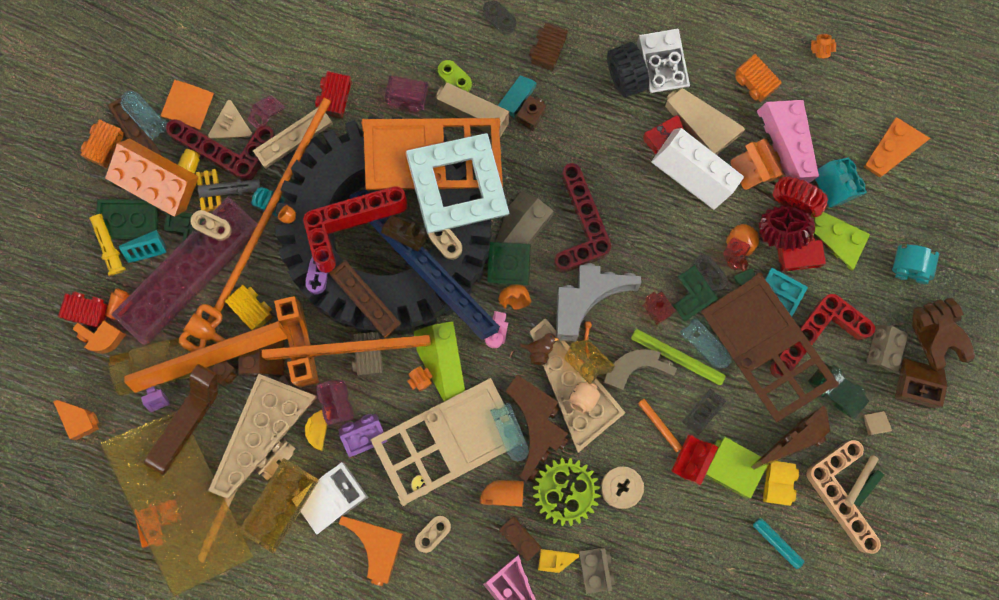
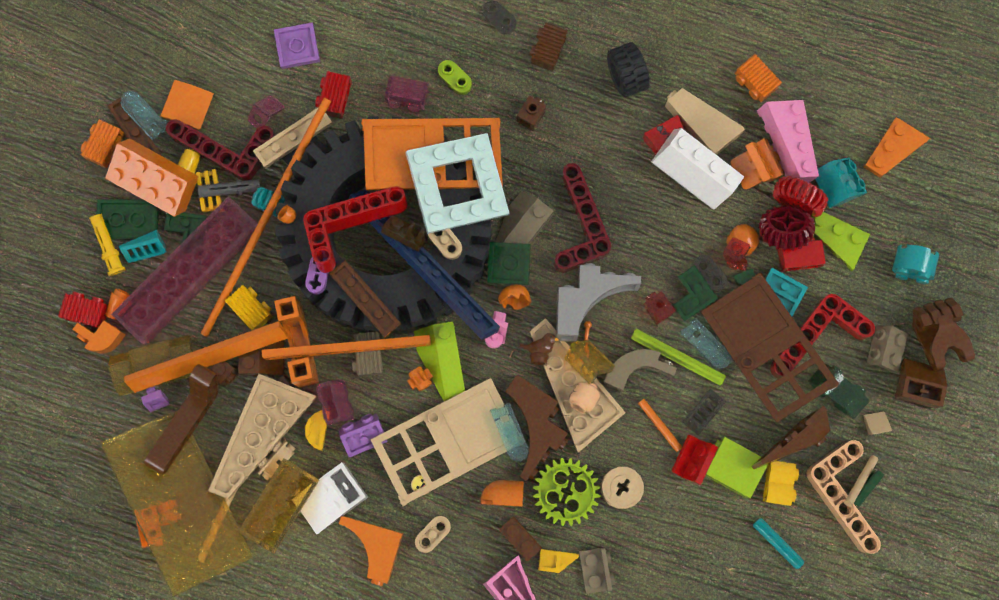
(76, 420): orange slope -> none
(201, 328): orange piece -> none
(211, 226): tan plate -> none
(229, 124): tan piece -> none
(296, 45): none -> medium lavender tile
(470, 106): tan slope -> none
(517, 95): teal slope -> none
(664, 60): white slope -> none
(823, 46): orange gear -> none

